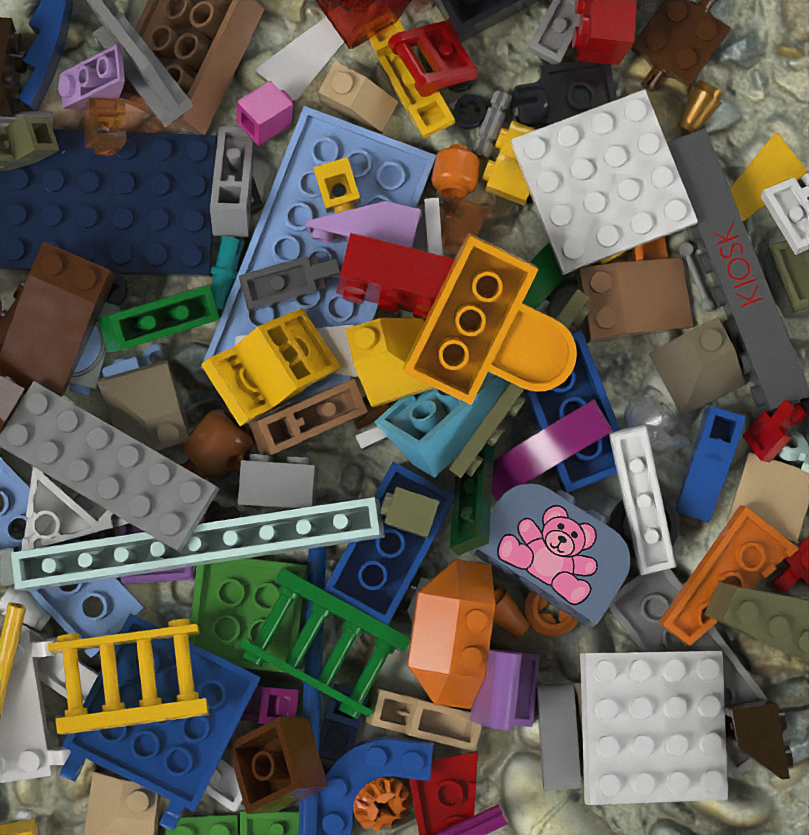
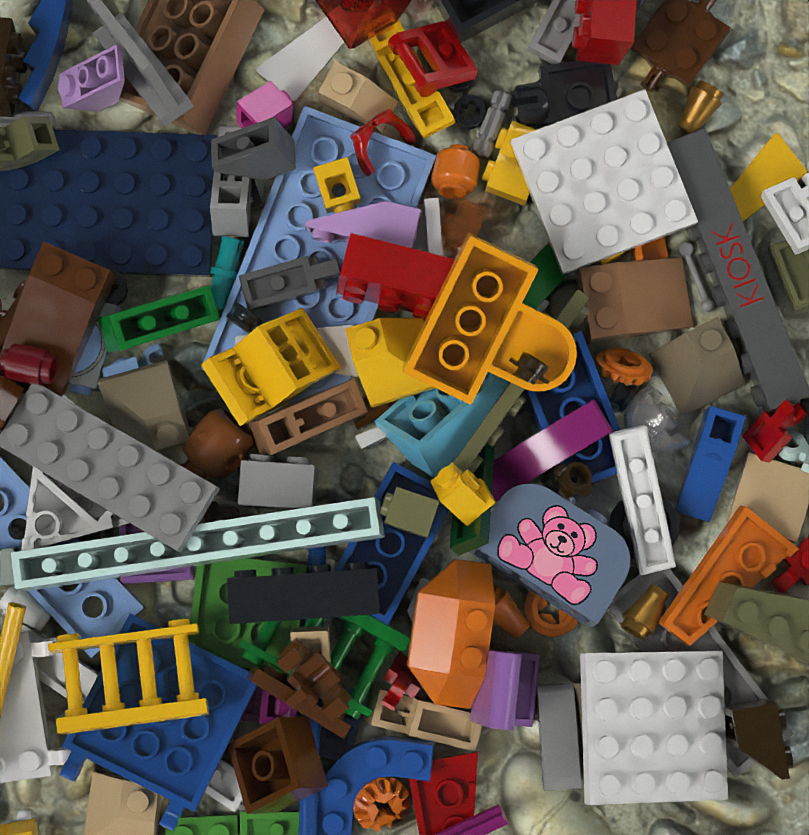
(29, 364): none -> dark red brick
(107, 115): clear orange brick -> none
(243, 318): none -> black bush
(255, 151): none -> dark grey slope
(271, 680): none -> reddish brown plate
(302, 595): none -> black brick
(313, 639): none -> tan plate
(313, 679): none -> reddish brown piece
(362, 135): none -> red cap
(401, 680): none -> red plate
(462, 493): none -> yellow brick
(530, 368): none -> dark brown plate
(579, 473): none -> dark brown plate
(622, 395): none -> black bush
(623, 366): none -> orange gear
(644, 613): none -> pearl gold cone

